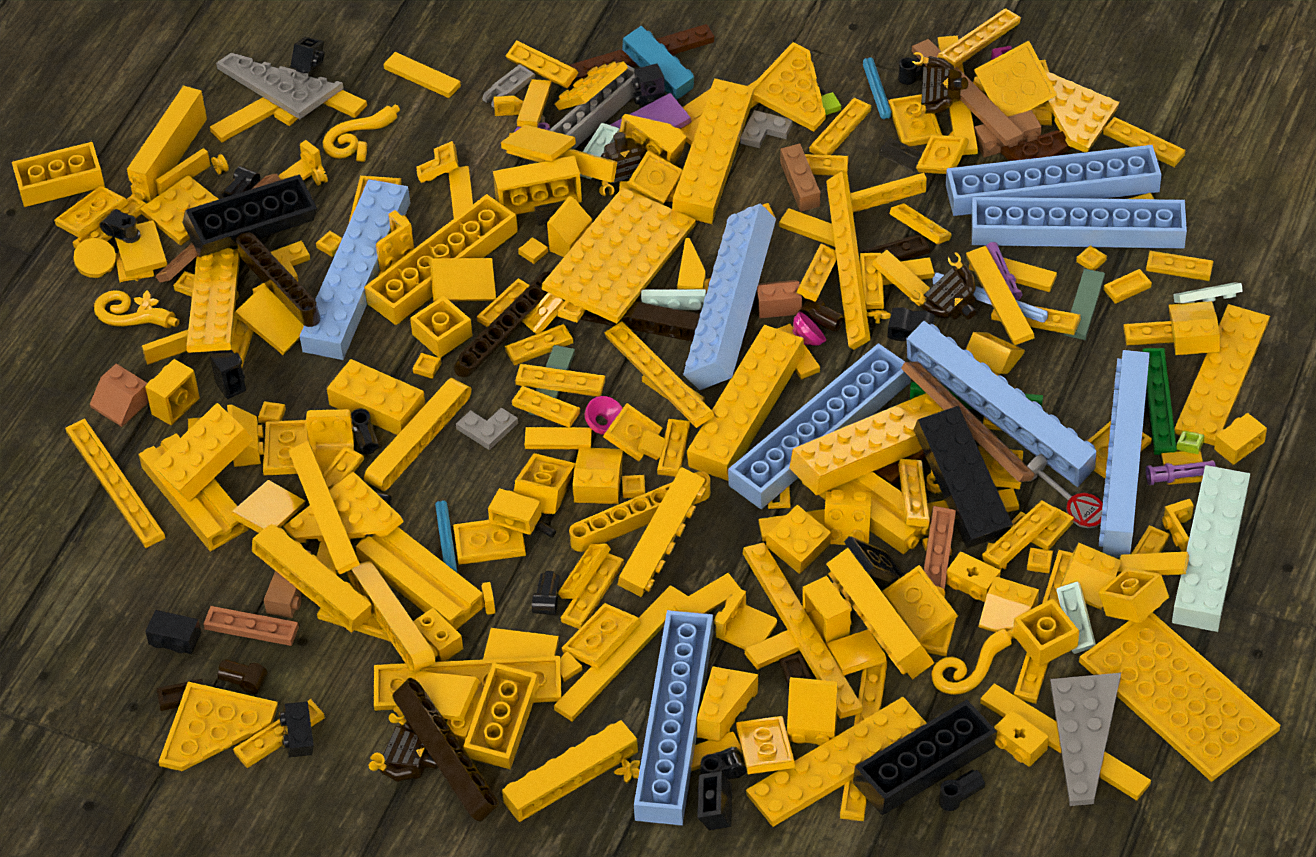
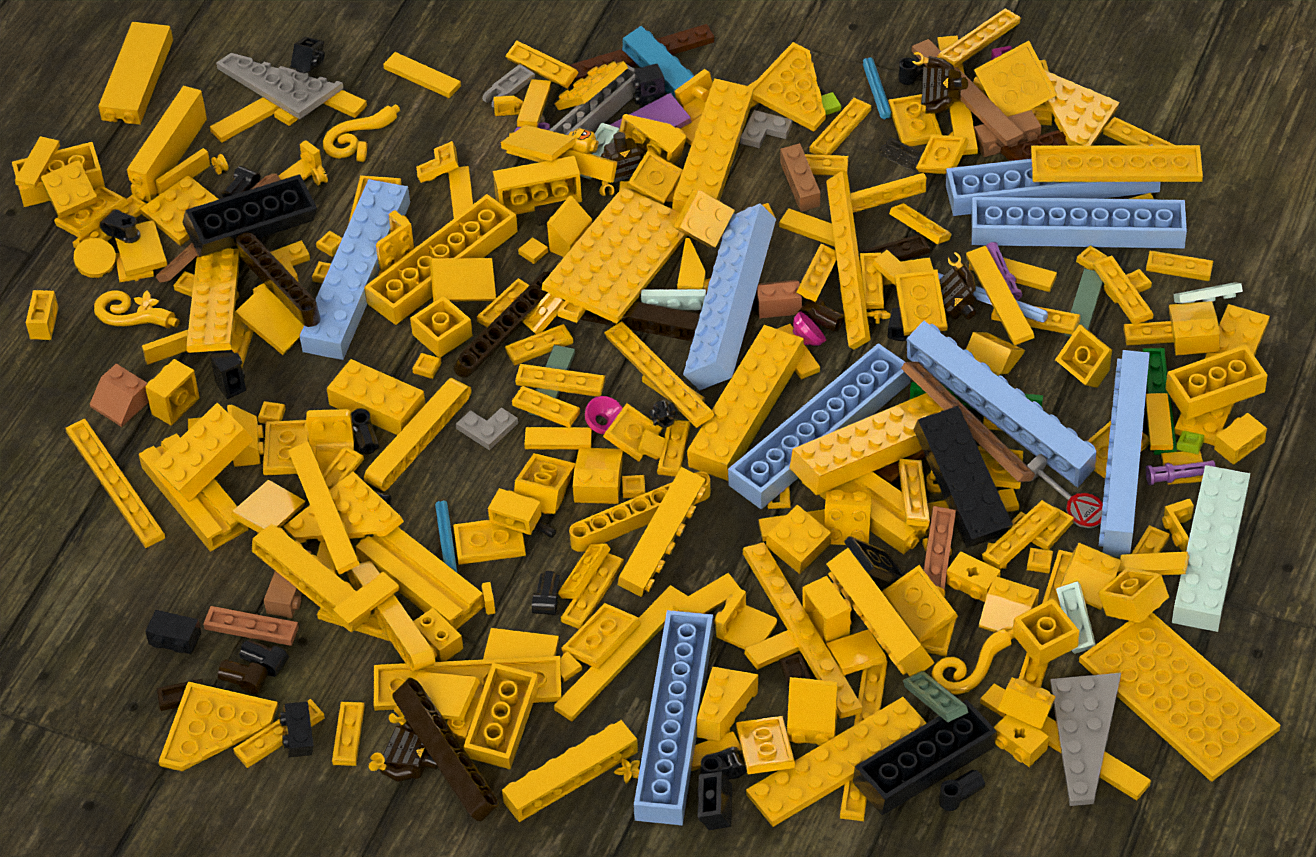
(37, 162): none -> yellow tile
(42, 315): none -> yellow brick
(69, 189): none -> yellow brick
(135, 73): none -> yellow brick
(271, 658): none -> black piece
(320, 272): none -> yellow tile
(348, 733): none -> yellow tile
(365, 599): none -> yellow tile
(585, 141): none -> yellow head
(663, 414): none -> black gear
(695, 88): none -> yellow tile
(703, 218): none -> yellow brick
(920, 300): none -> yellow tile
(935, 696): none -> sand green tile
(1026, 702): none -> yellow slope
(1086, 357): none -> yellow slope
(1117, 163): none -> yellow plate
(1122, 290): none -> yellow tile
(1159, 421): none -> yellow tile
(1216, 382): none -> yellow brick

